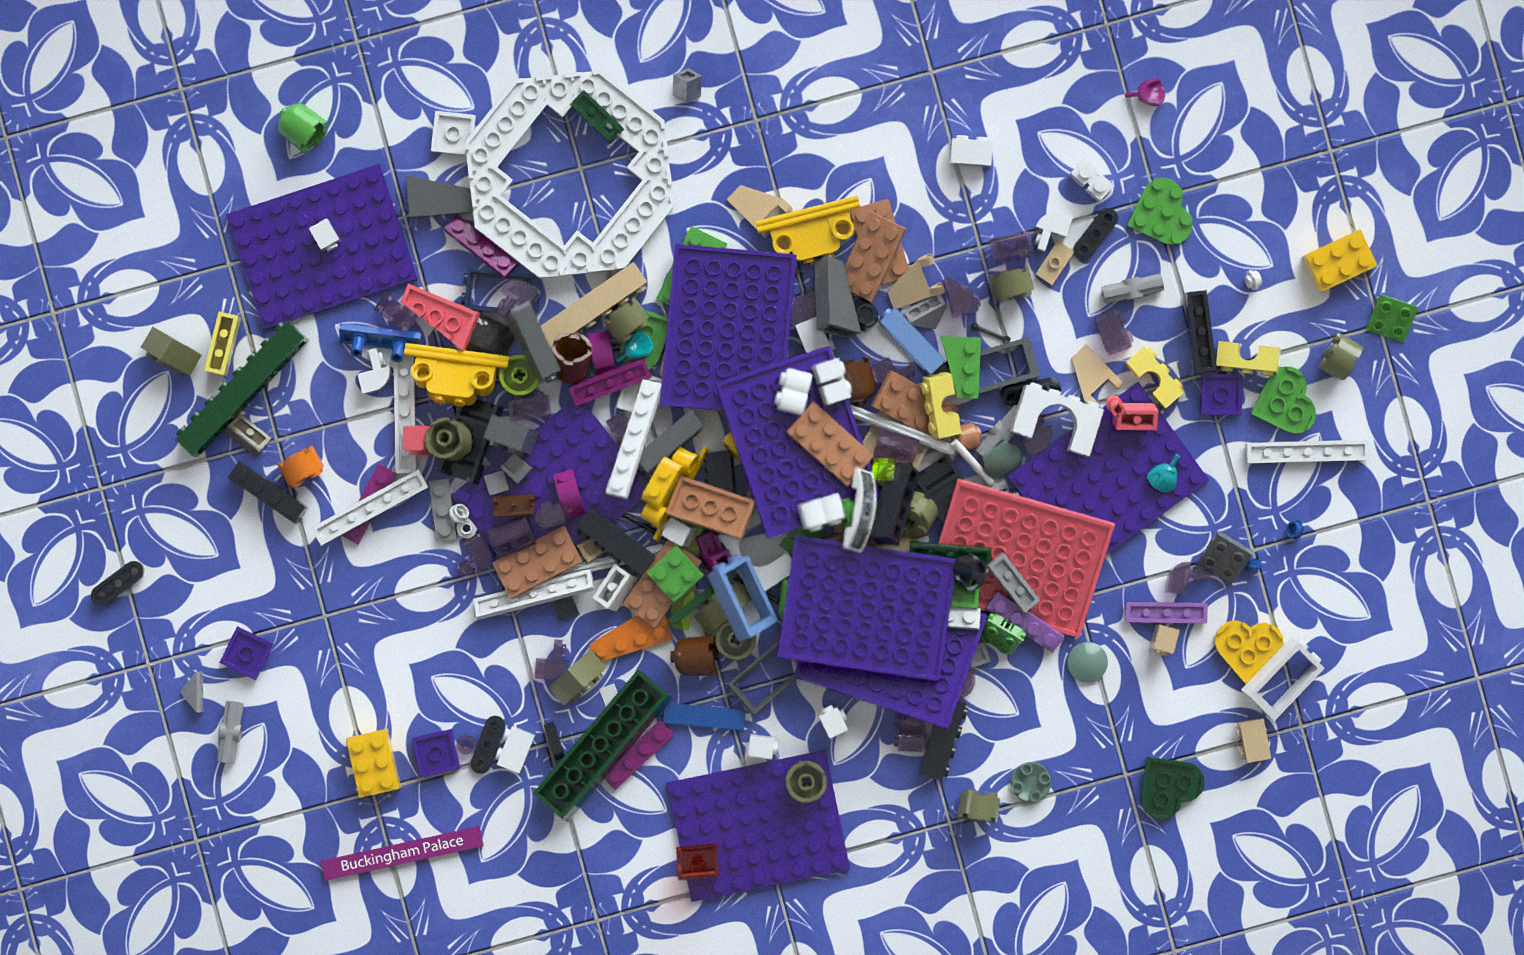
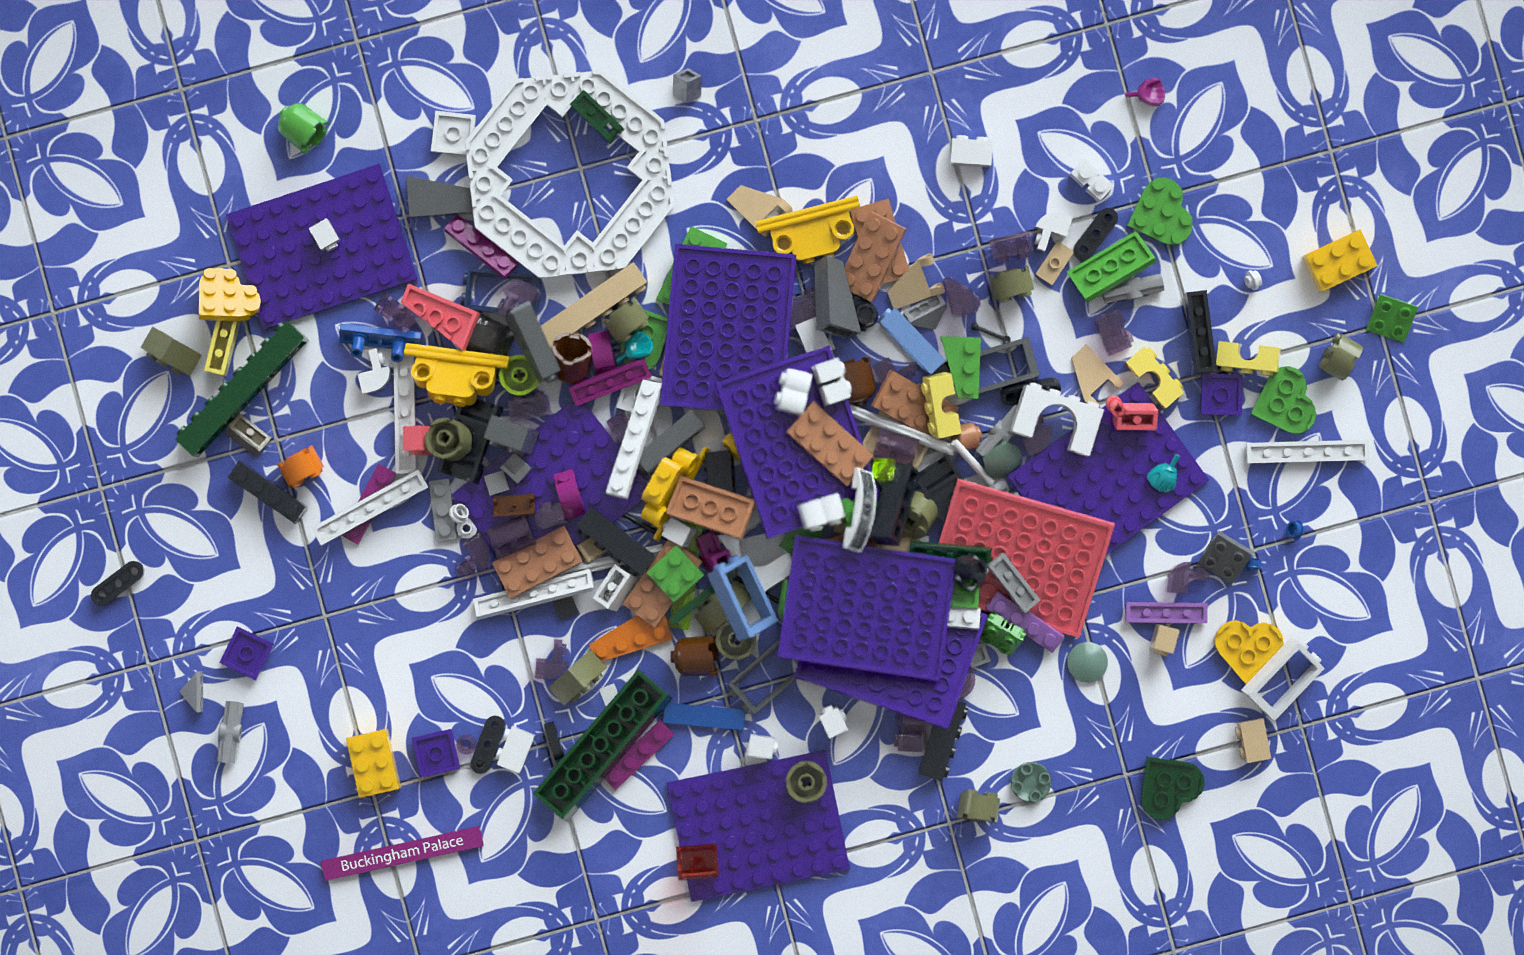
(225, 298): none -> yellow plate
(1111, 266): none -> bright green plate

